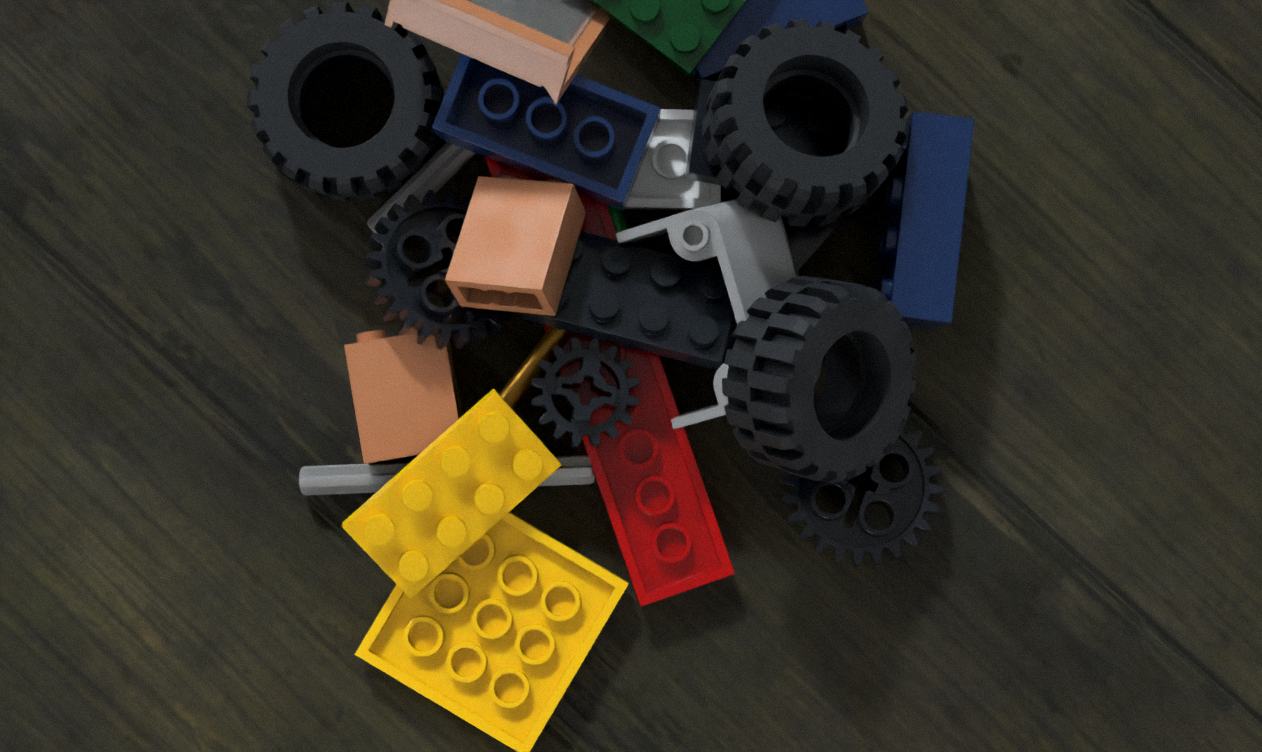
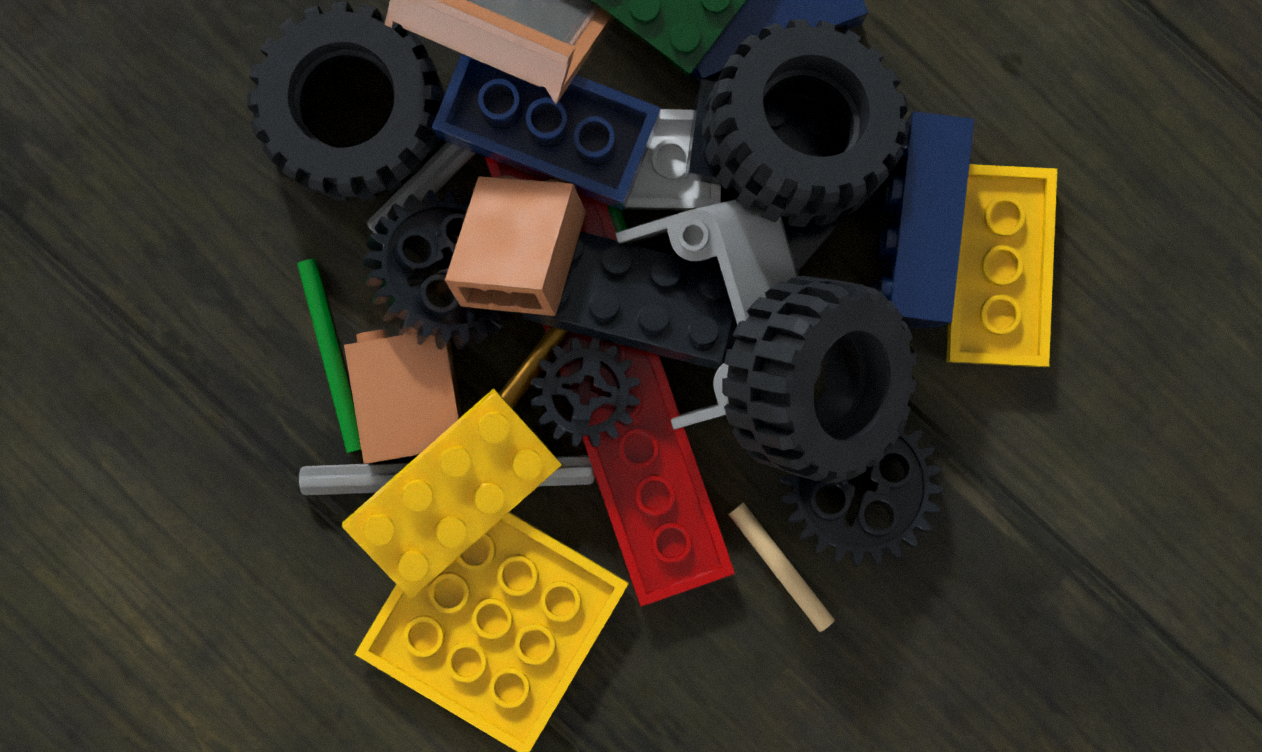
(330, 353): none -> green bar
(781, 567): none -> tan bar
(1005, 268): none -> yellow plate

